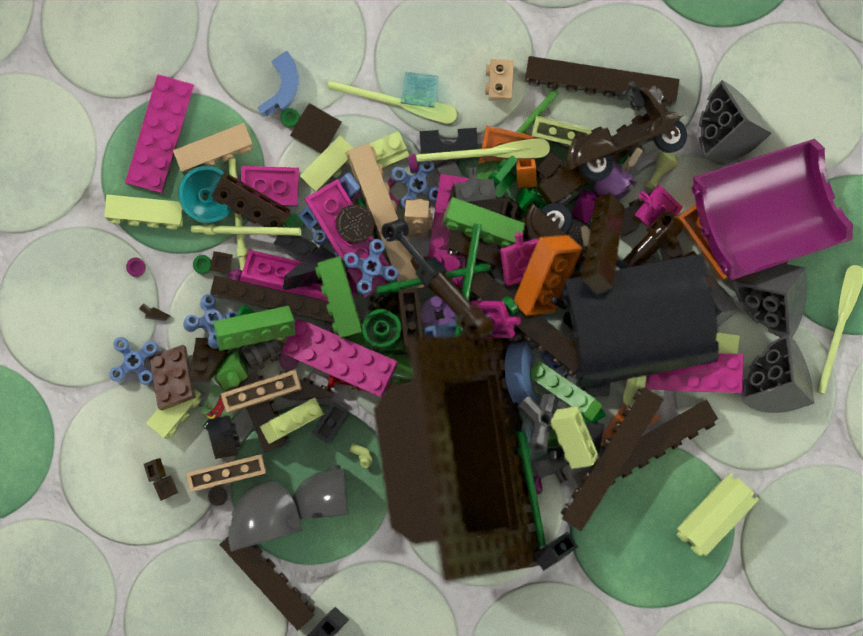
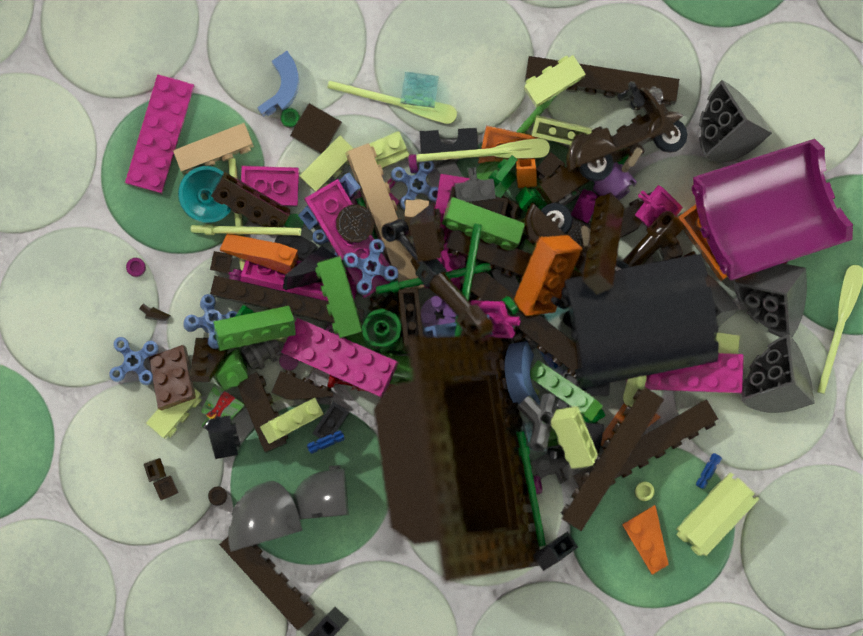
(143, 210): yellowish green brick -> none
(202, 264): green tile -> none
(226, 473): tan brick -> none
(261, 252): none -> orange slope
(261, 391): tan brick -> none
(325, 442): none -> blue axle
(363, 453): yellowish green arm -> none
(428, 234): none -> dark brown slope
(501, 80): tan brick -> none
(517, 258): dark pink plate -> none
(554, 80): none -> yellowish green brick
(644, 491): none -> yellowish green tile
(647, 538): none -> orange wing
(665, 162): yellowish green piece -> none
(708, 471): none -> blue axle

